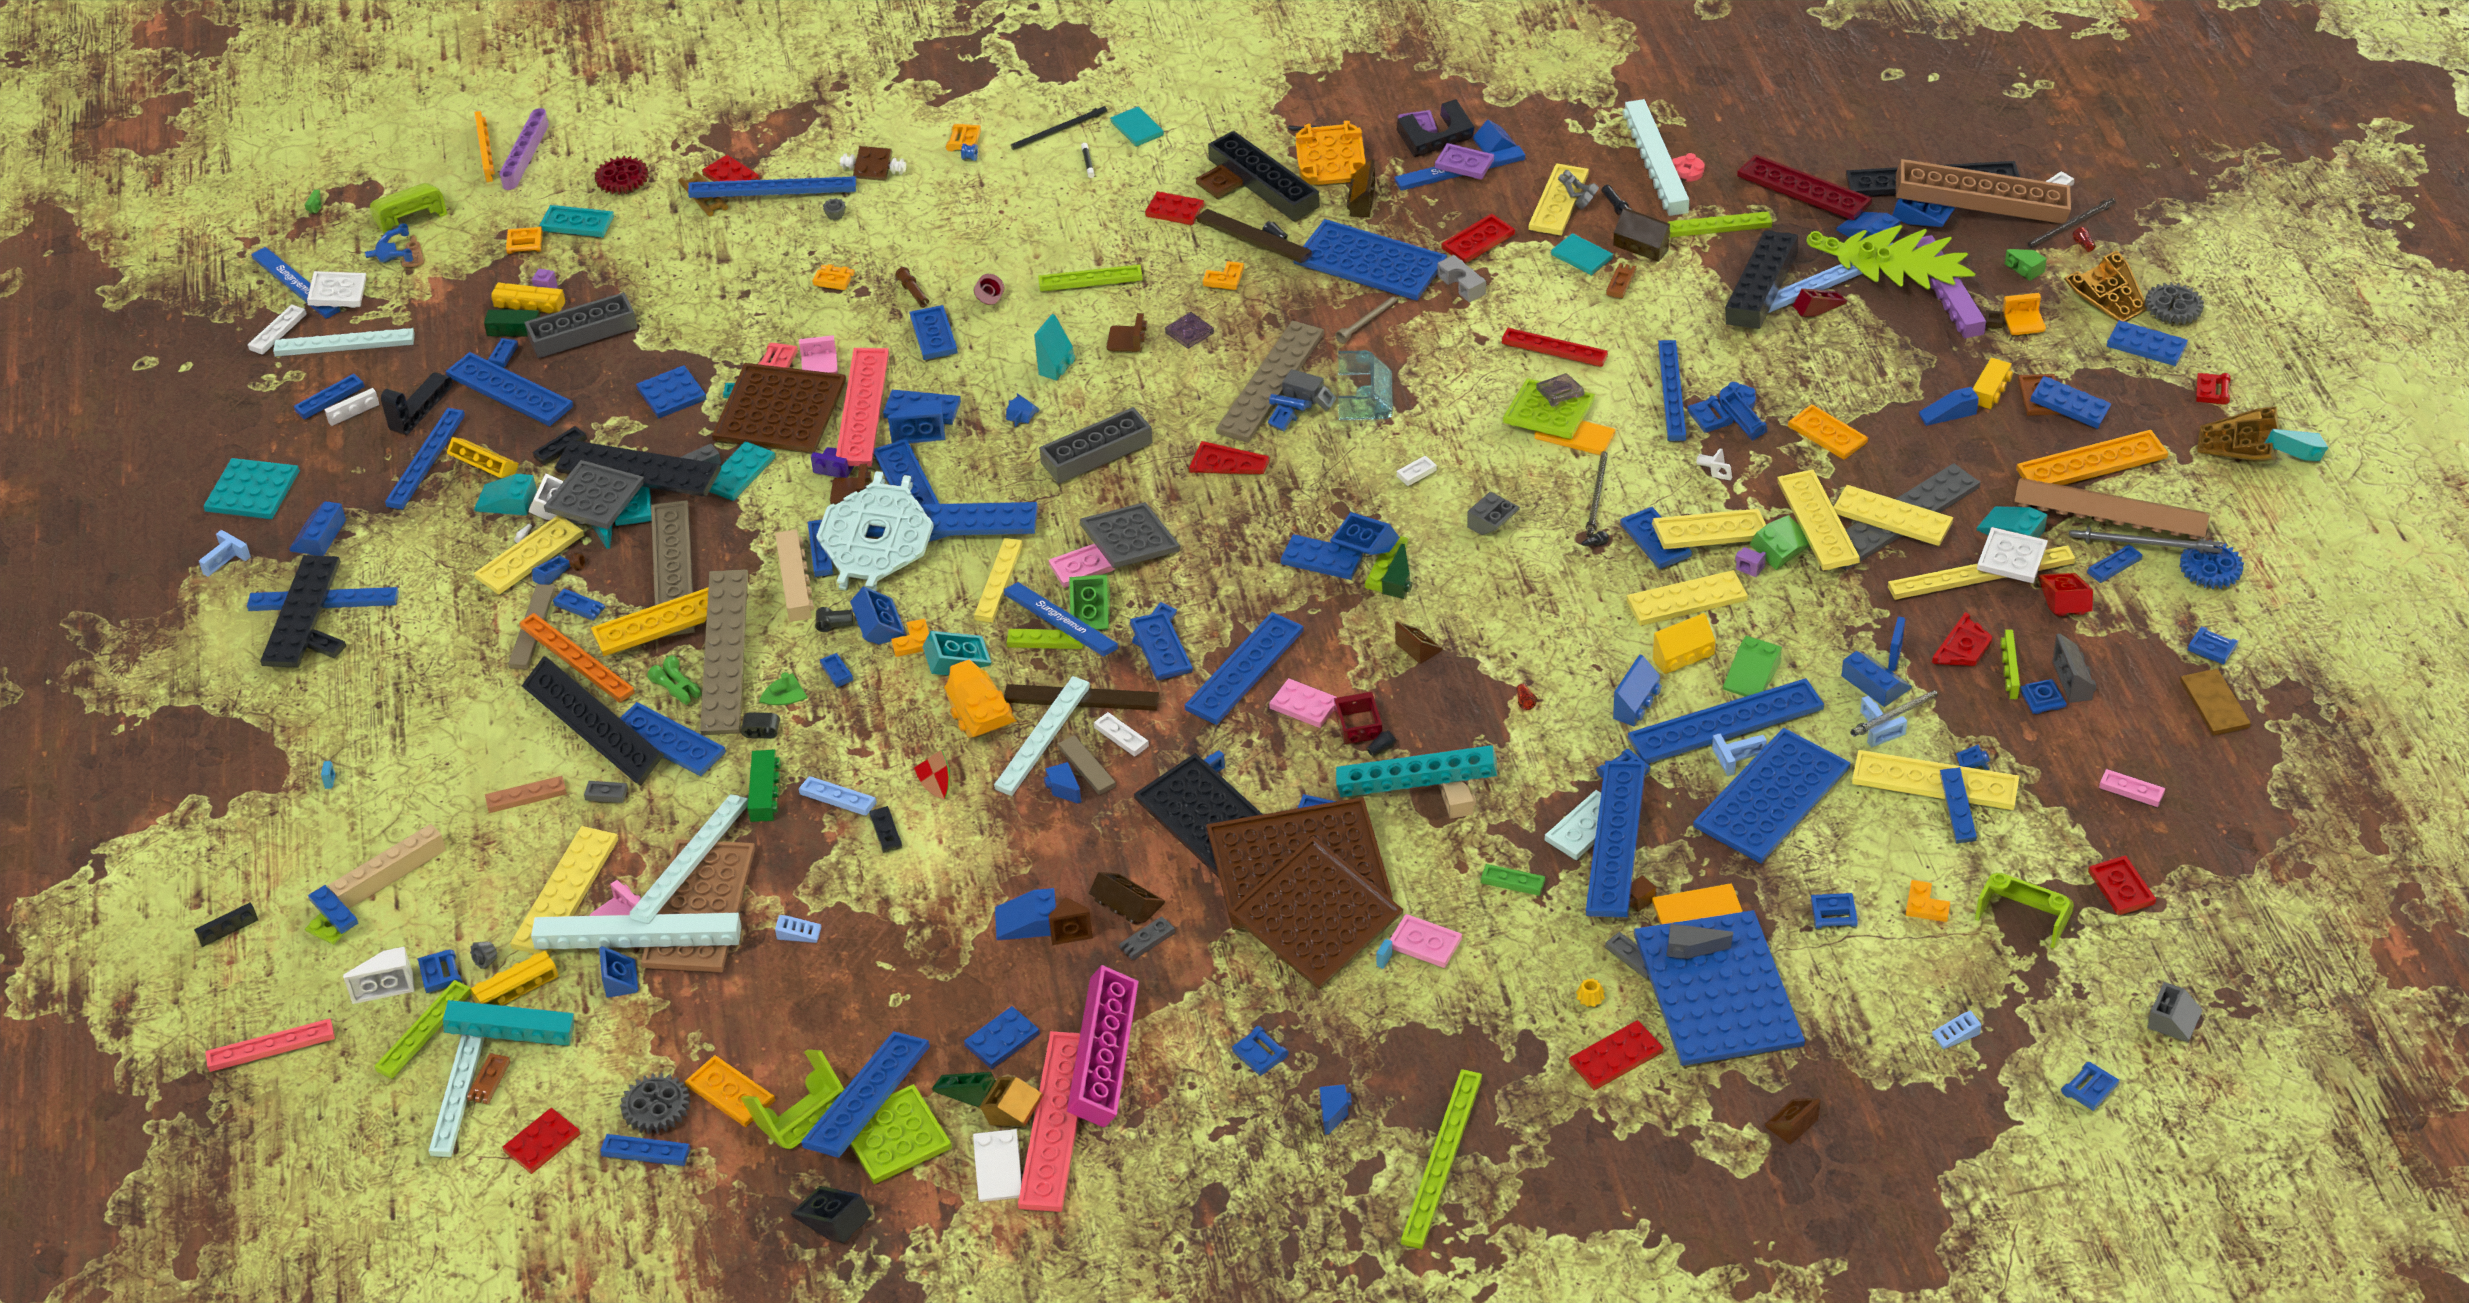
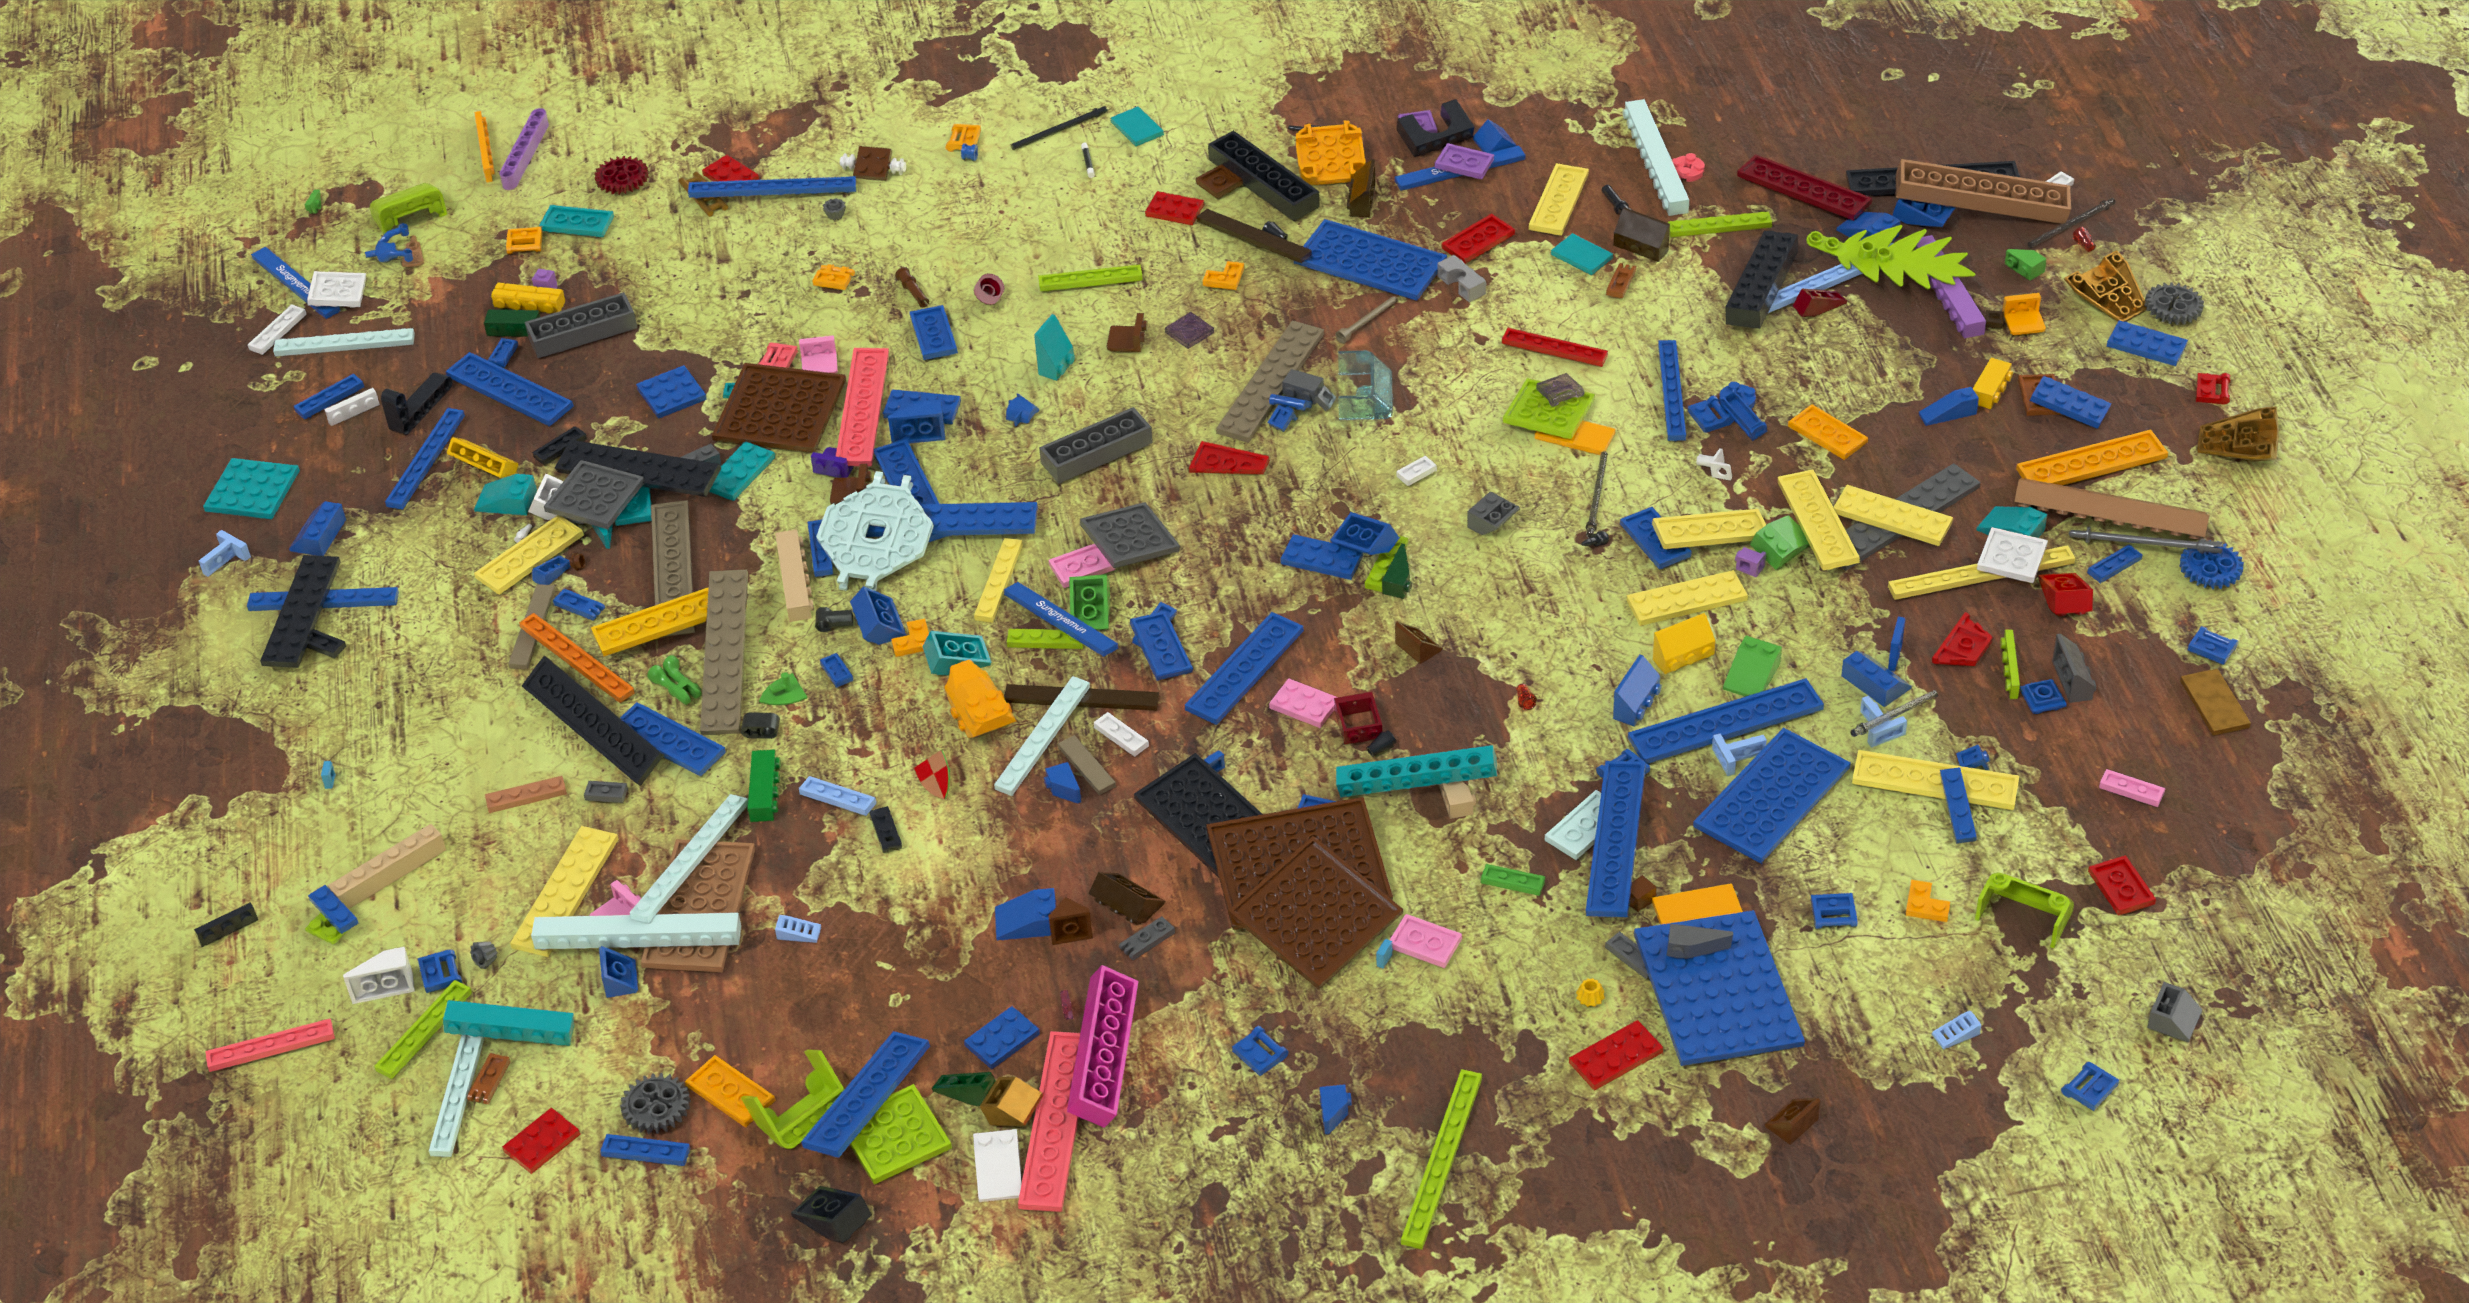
(516, 980): yellow brick -> none
(1066, 1004): none -> clear pink tile
(1583, 197): dark grey piece -> none
(2299, 444): teal slope -> none

